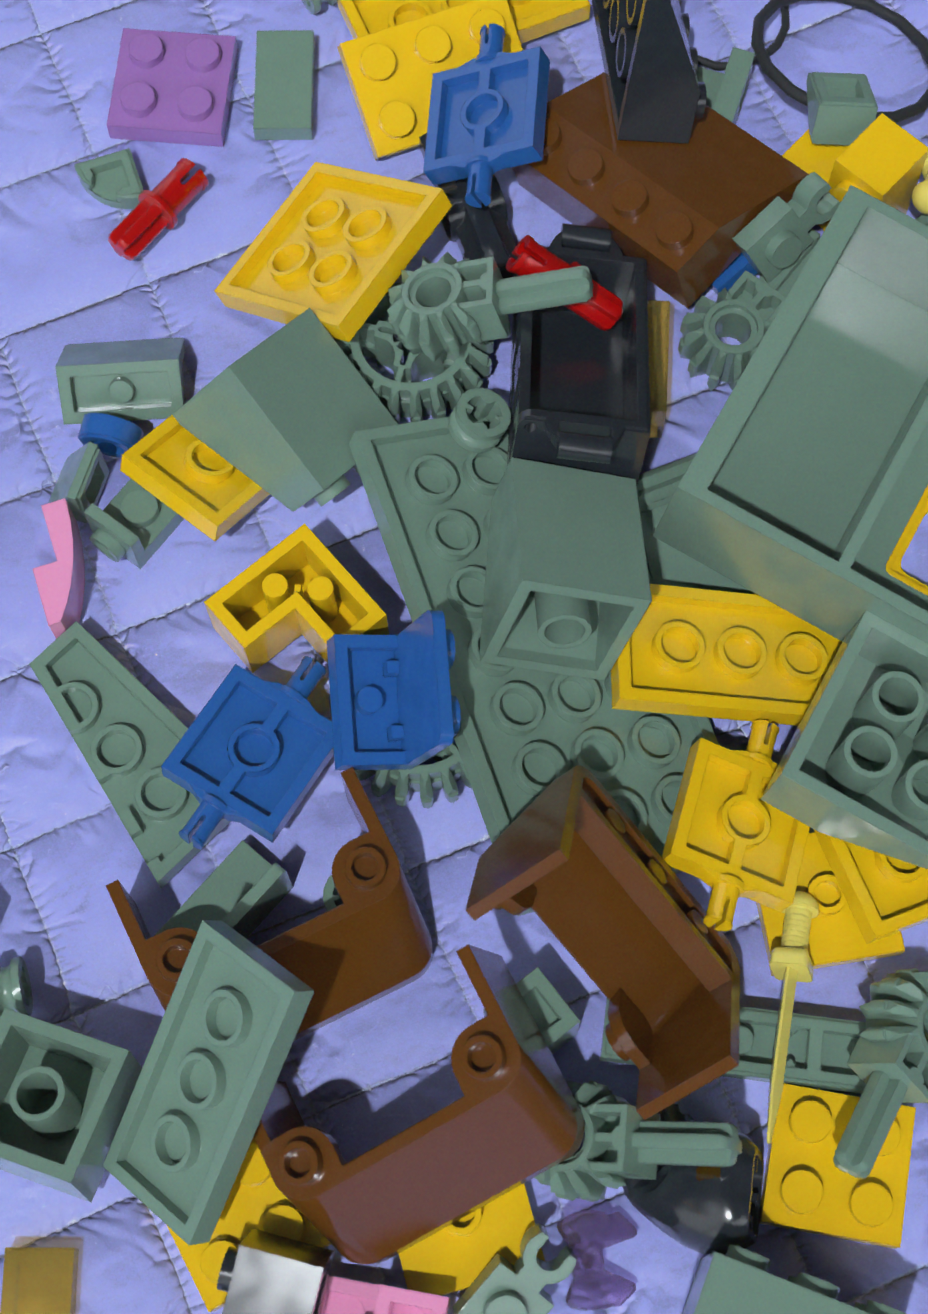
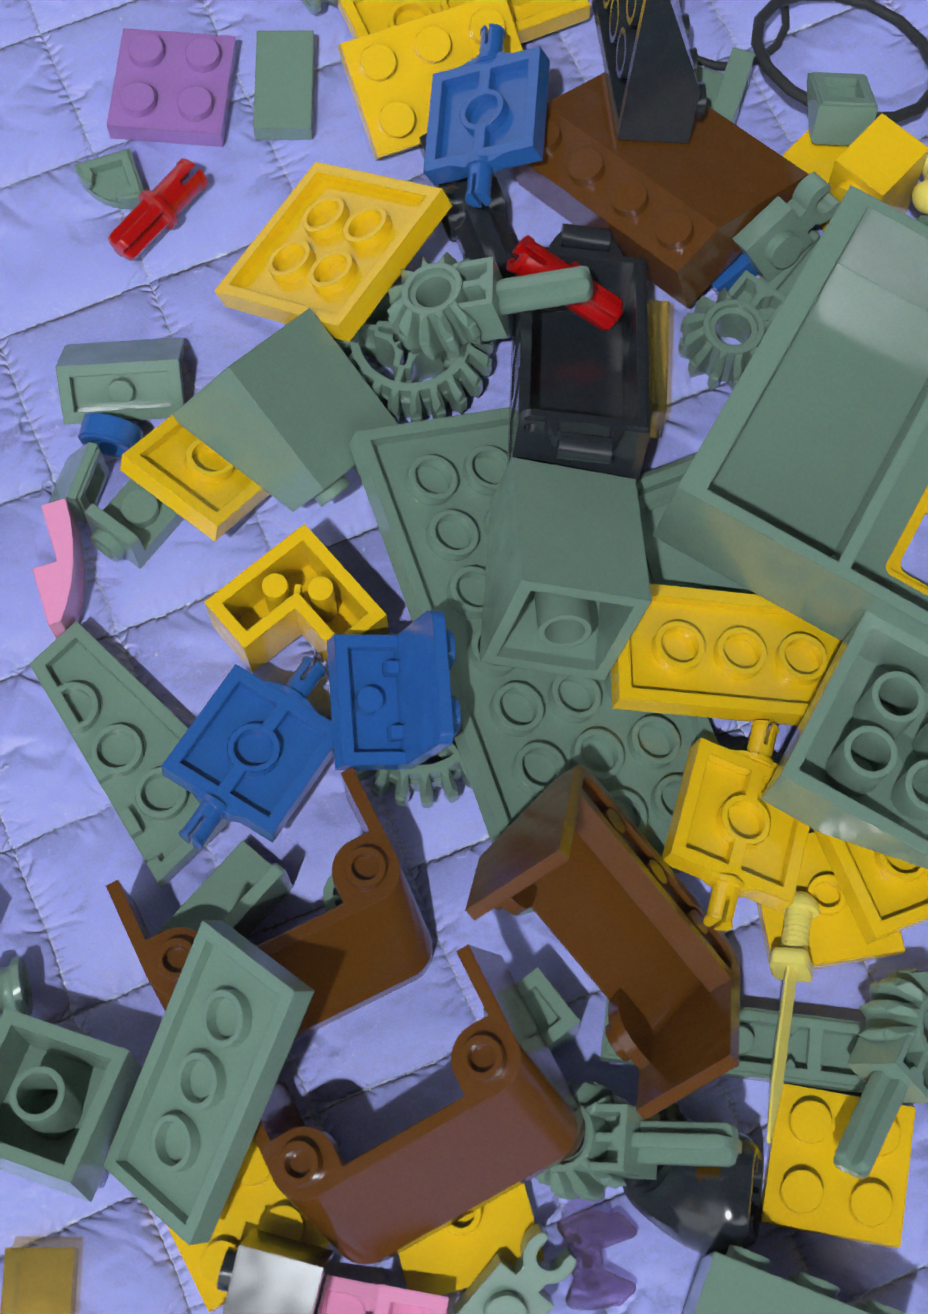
(482, 404): sand green bush -> none

